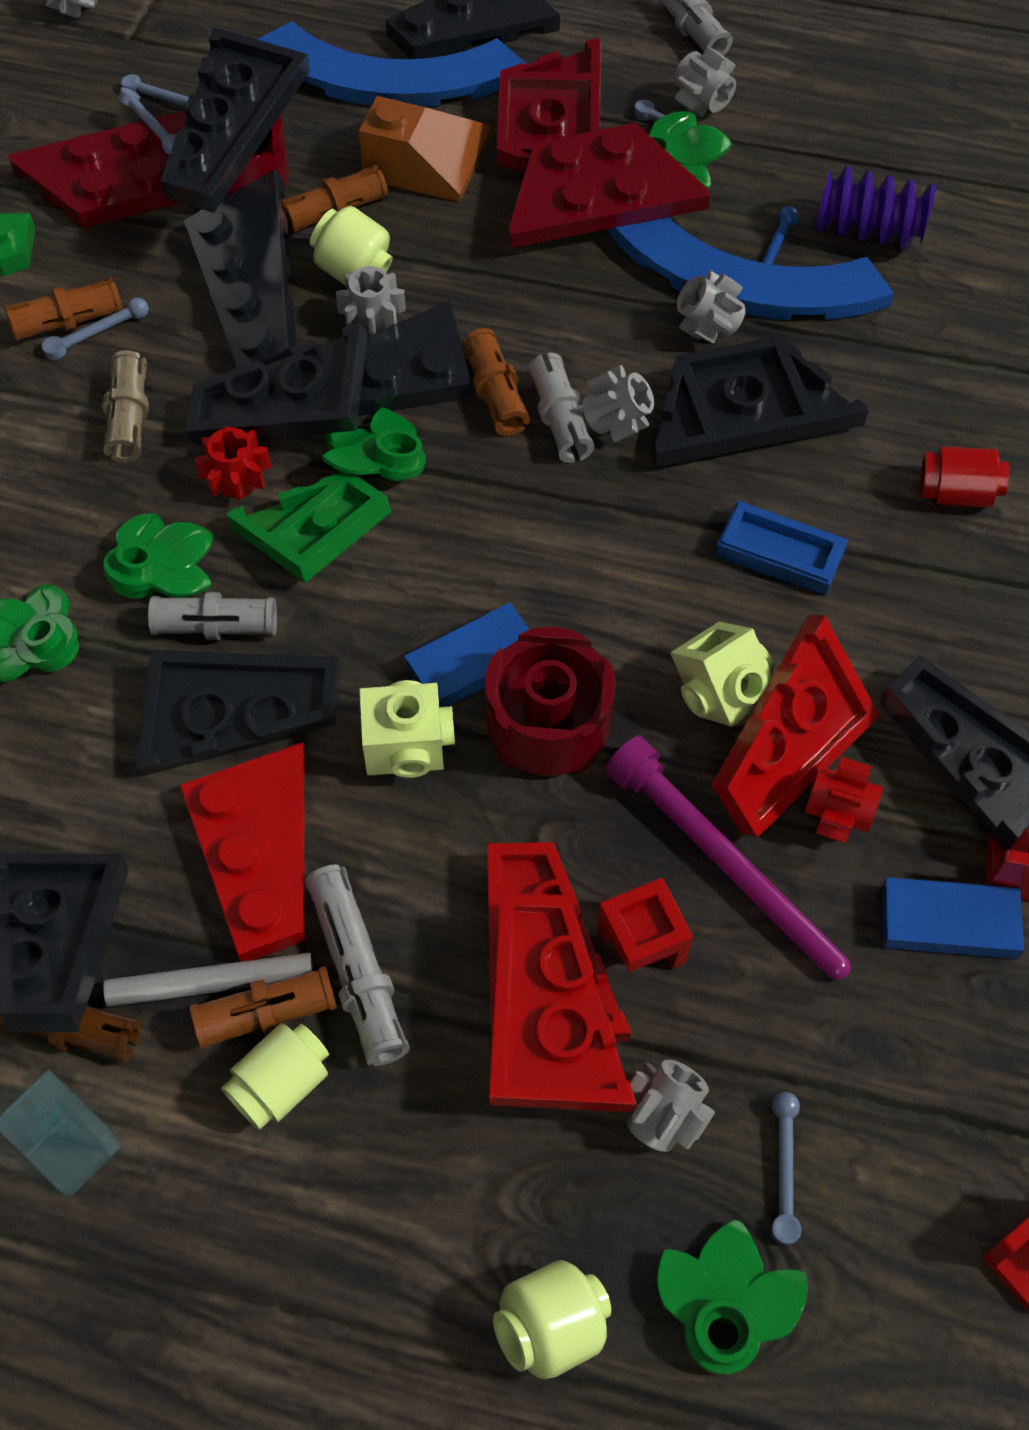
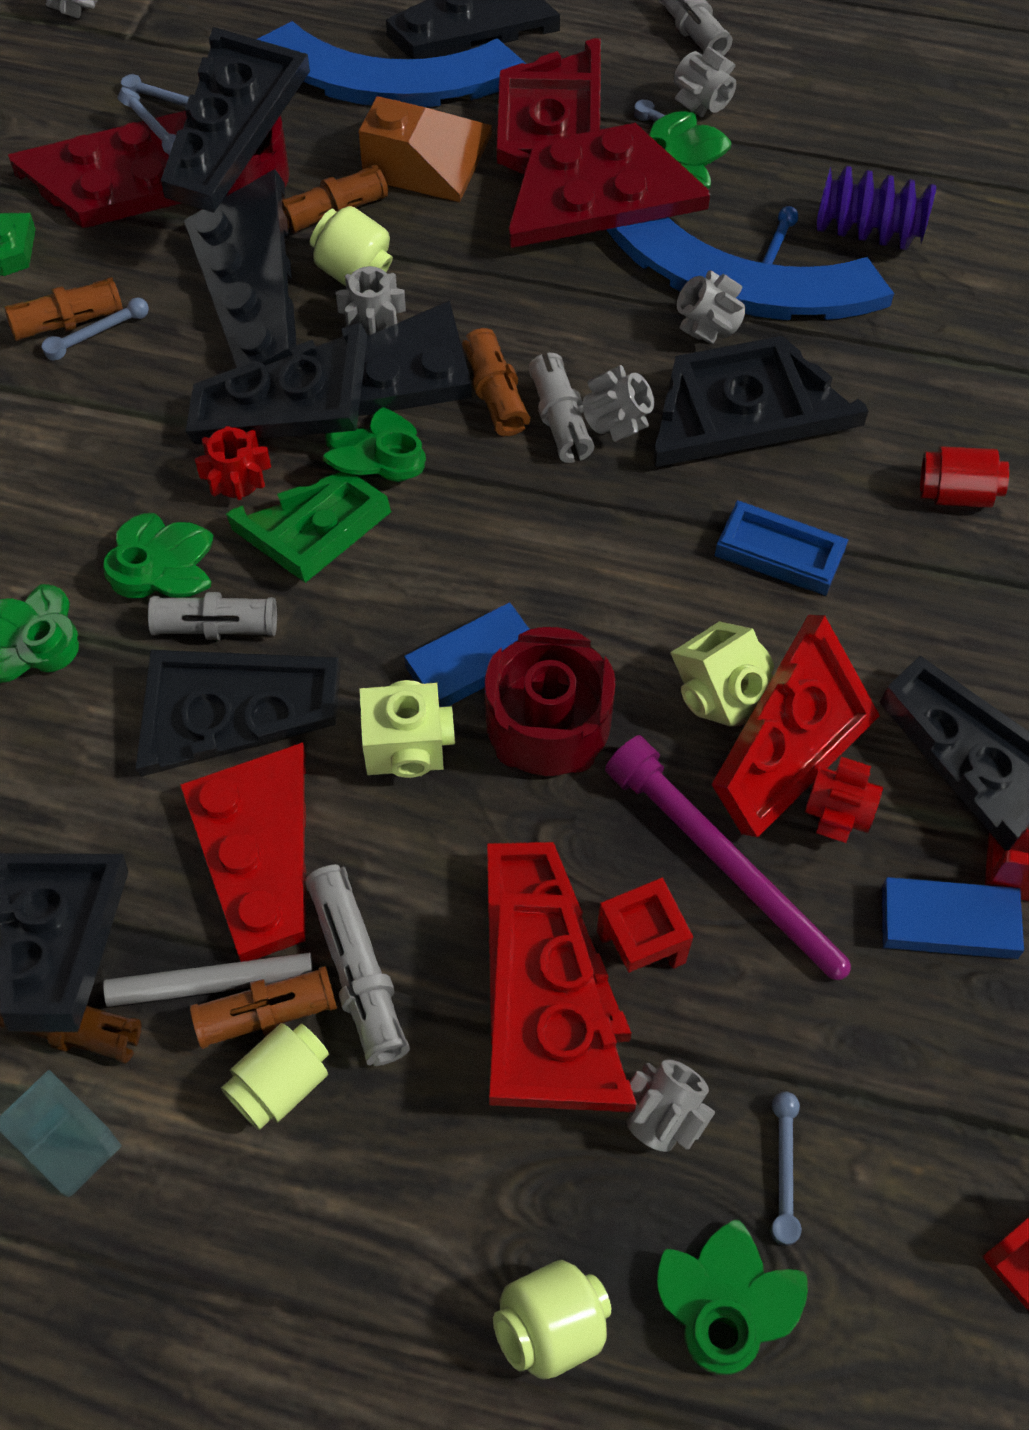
(125, 406): dark tan pin -> none

